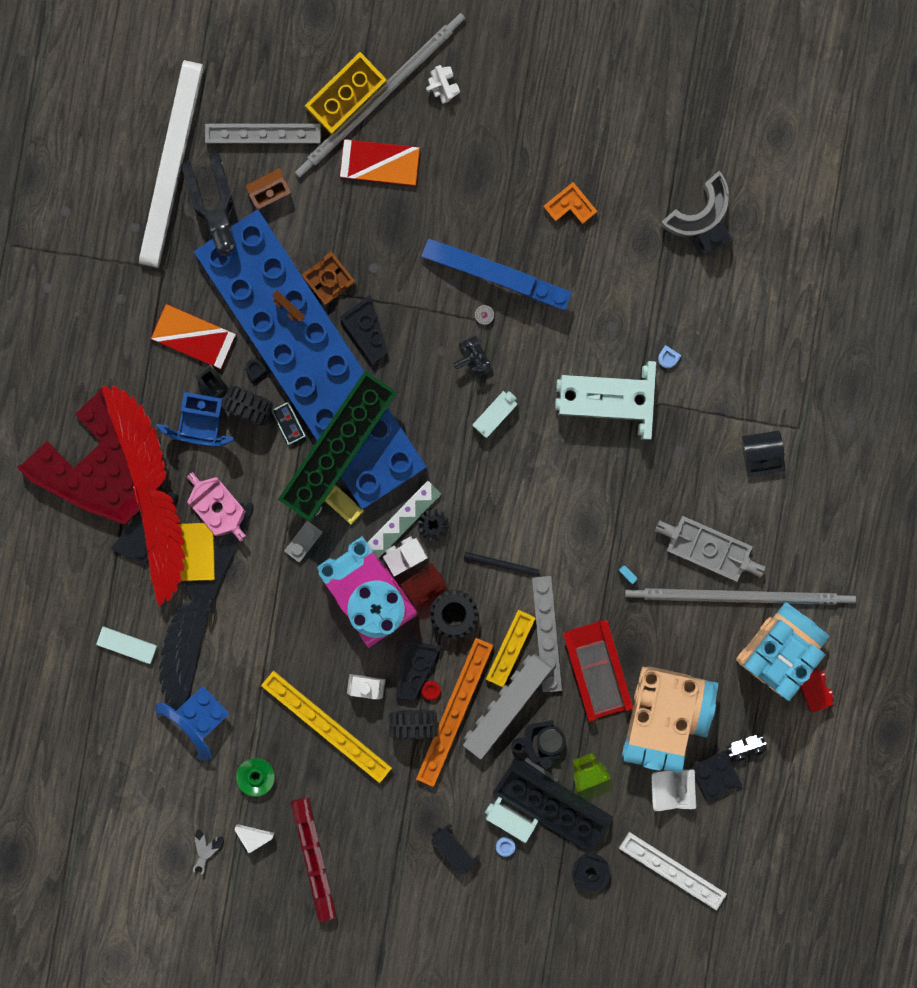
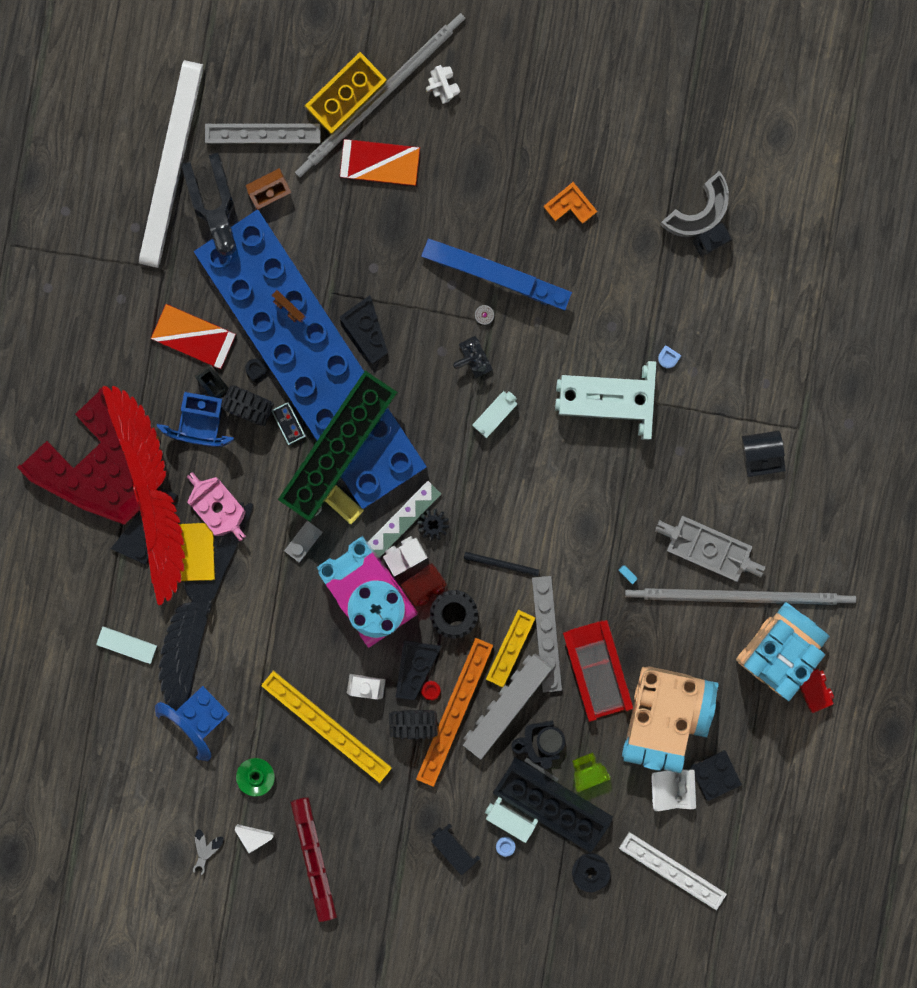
(325, 274): dark orange brick -> none
(754, 747): hinge -> none

